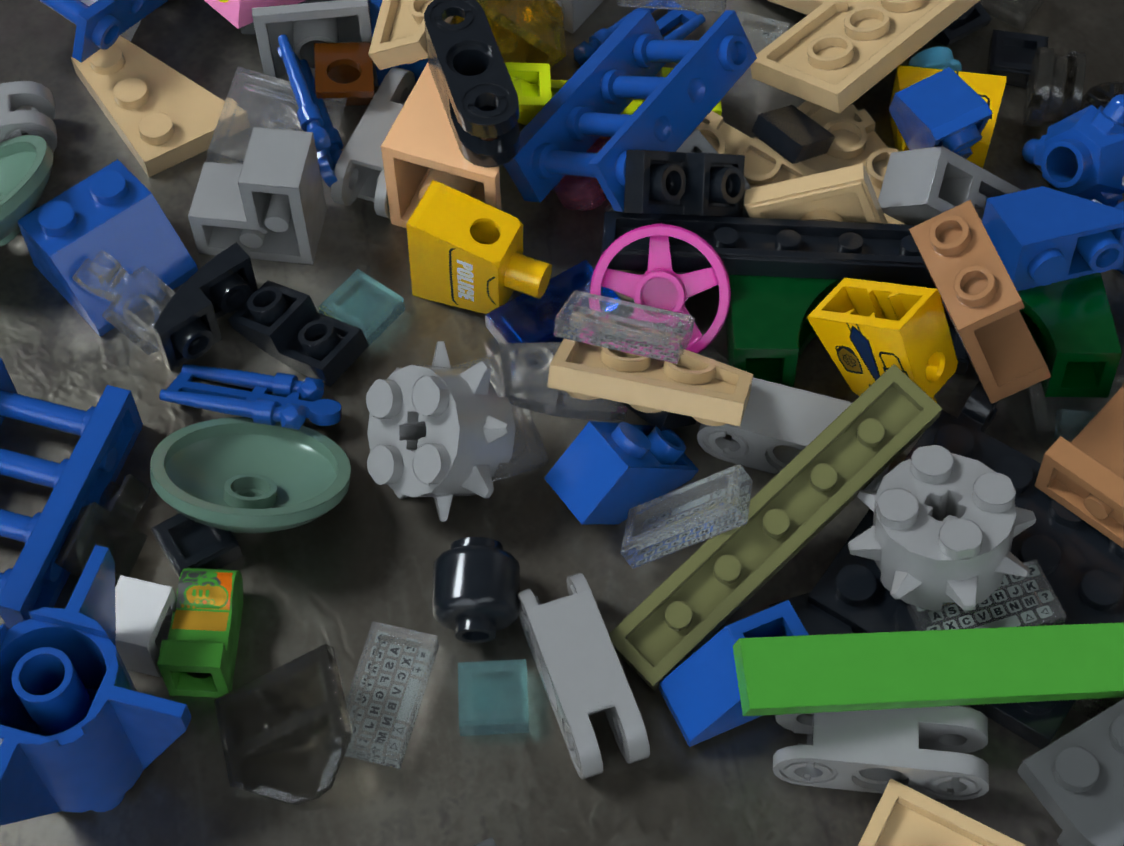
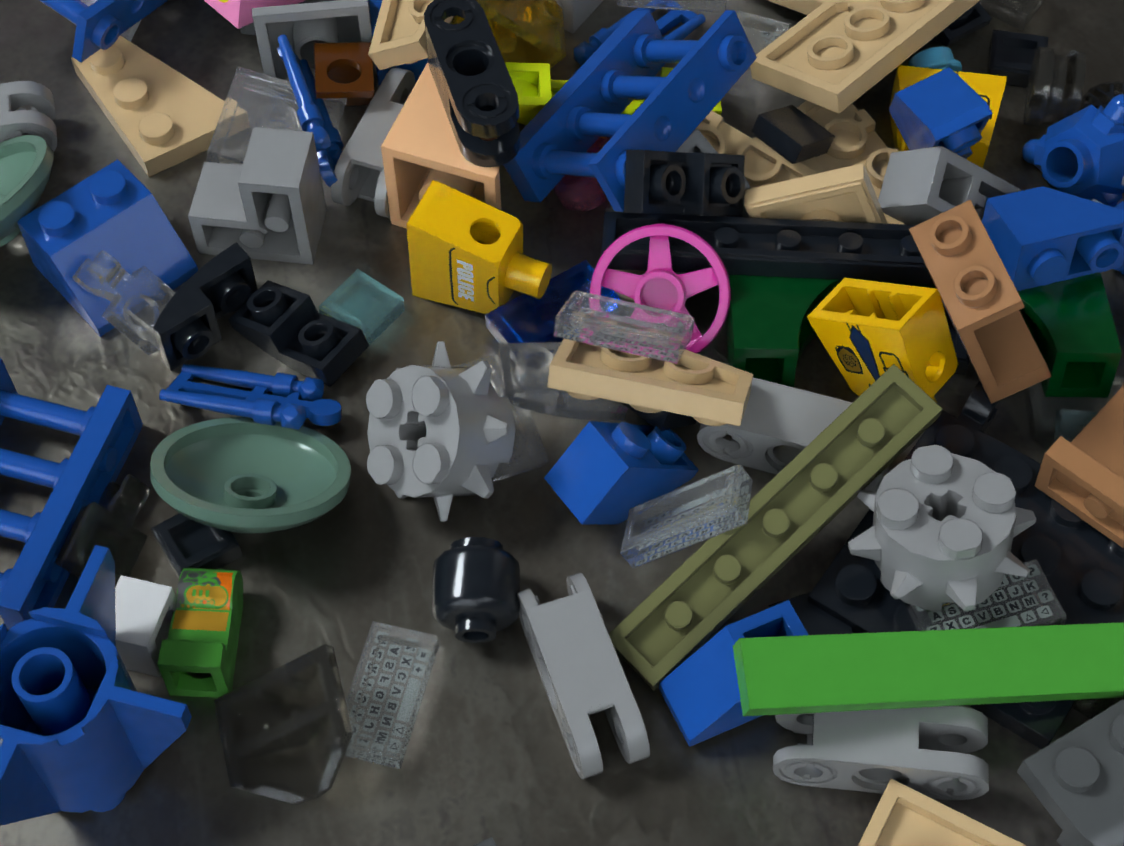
(493, 697): clear light blue tile -> none

